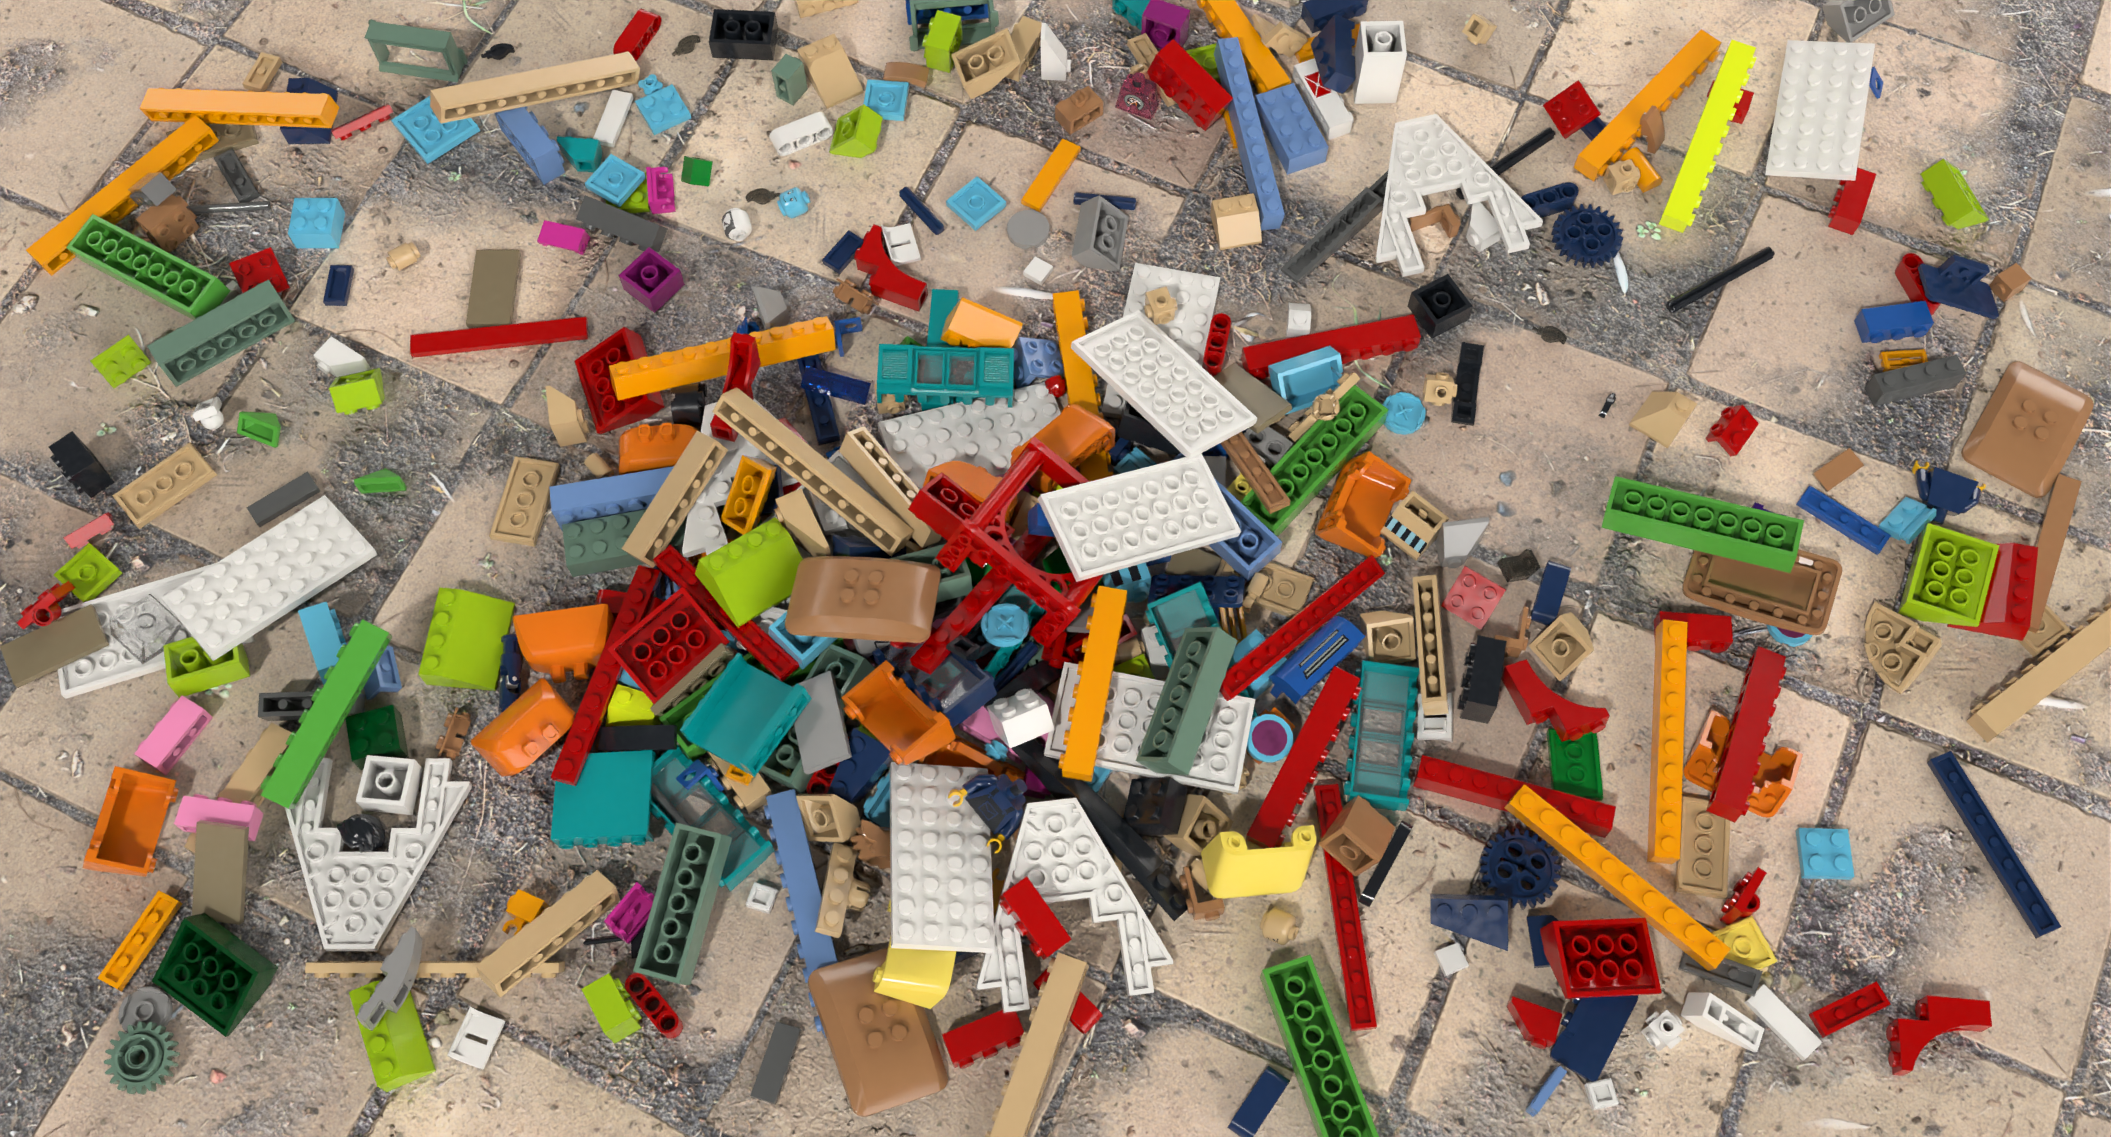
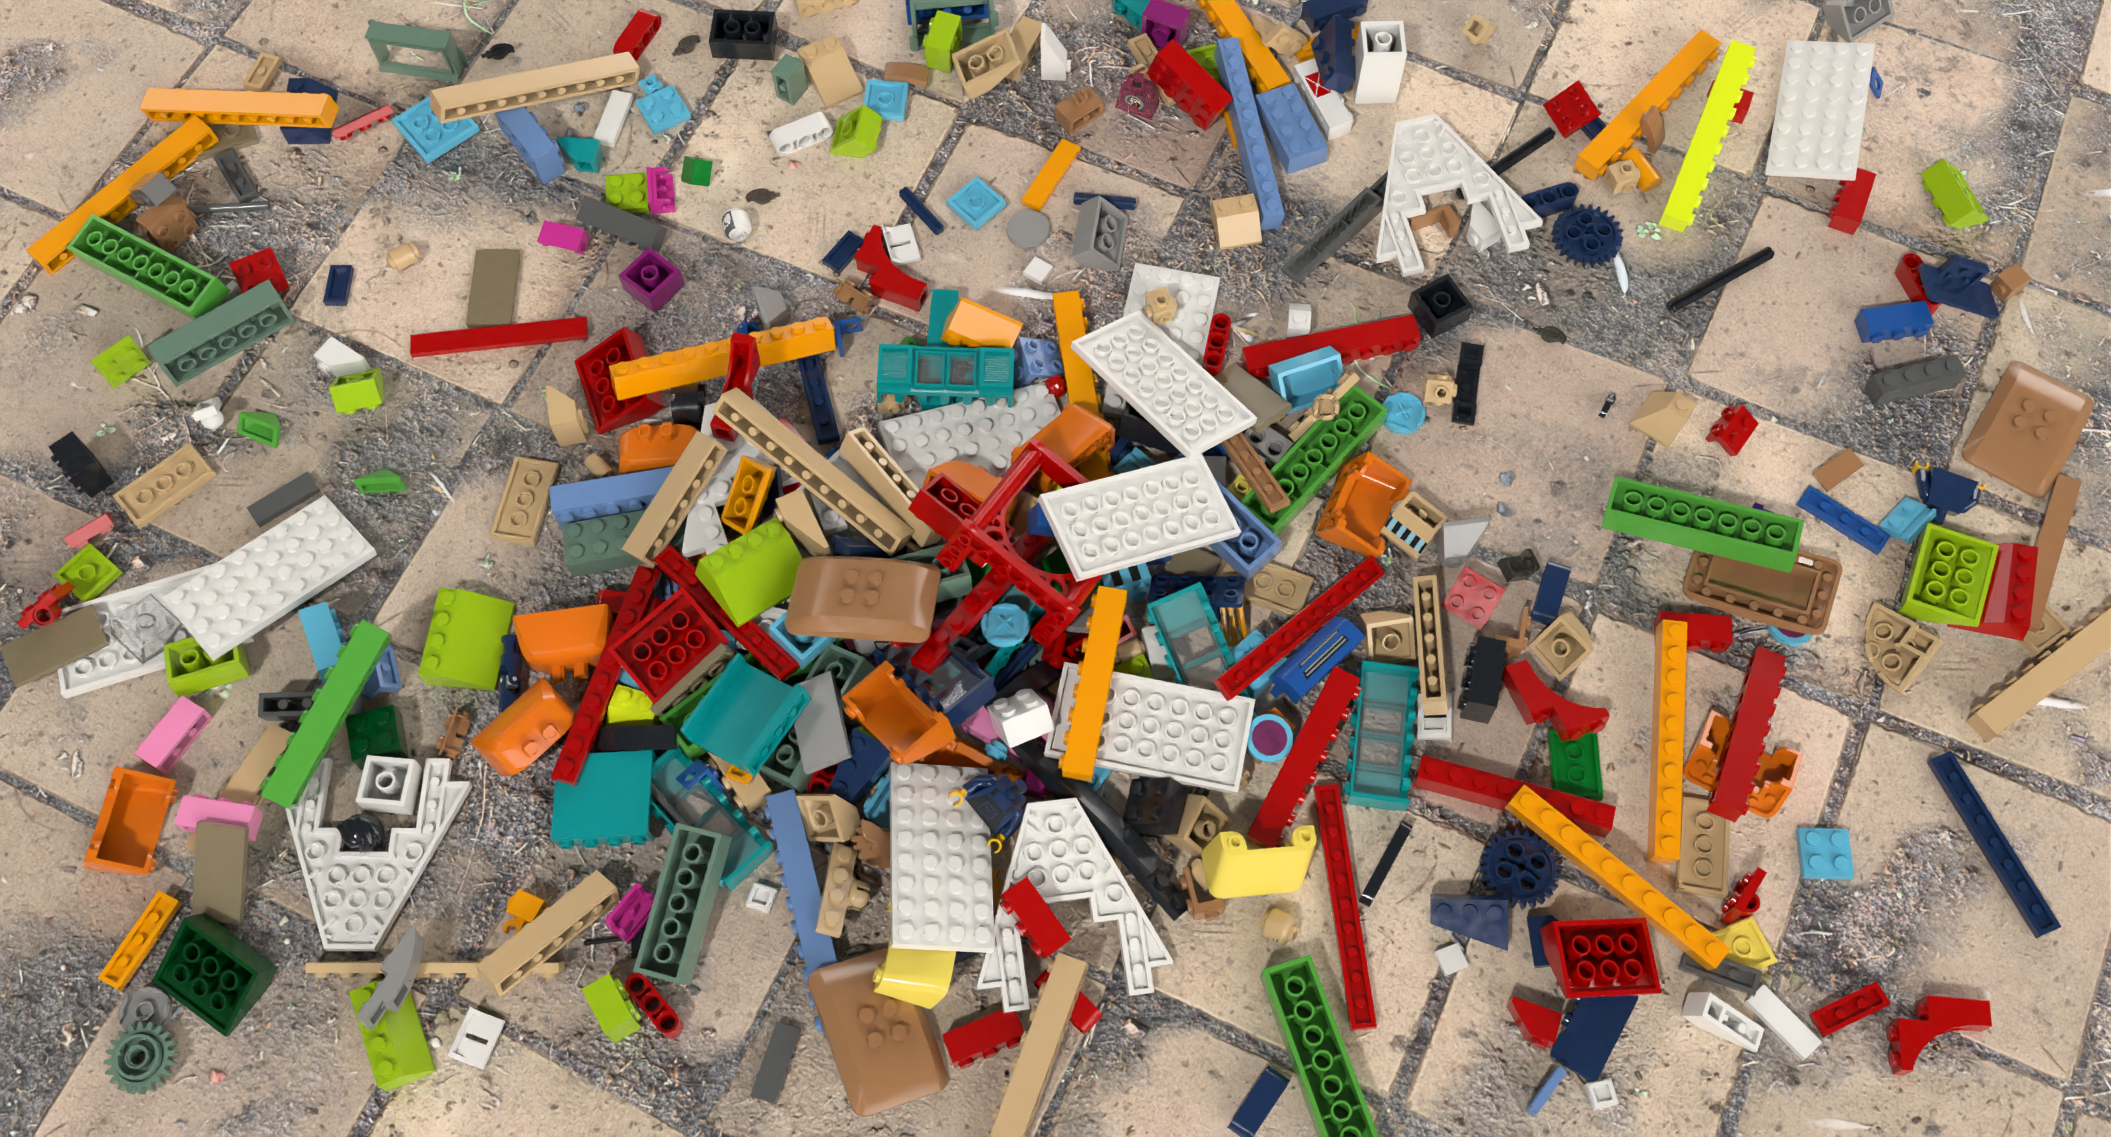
(316, 223): medium azure brick -> none
(615, 180): medium azure plate -> none
(793, 202): medium azure head -> none
(835, 385): clear blue tile -> none
(1186, 701): sand green brick -> none
(1254, 591): tan bar -> none
(1358, 836): medium nougat slope -> none
(1663, 1030): white brick -> none
(1906, 354): light orange tile -> none

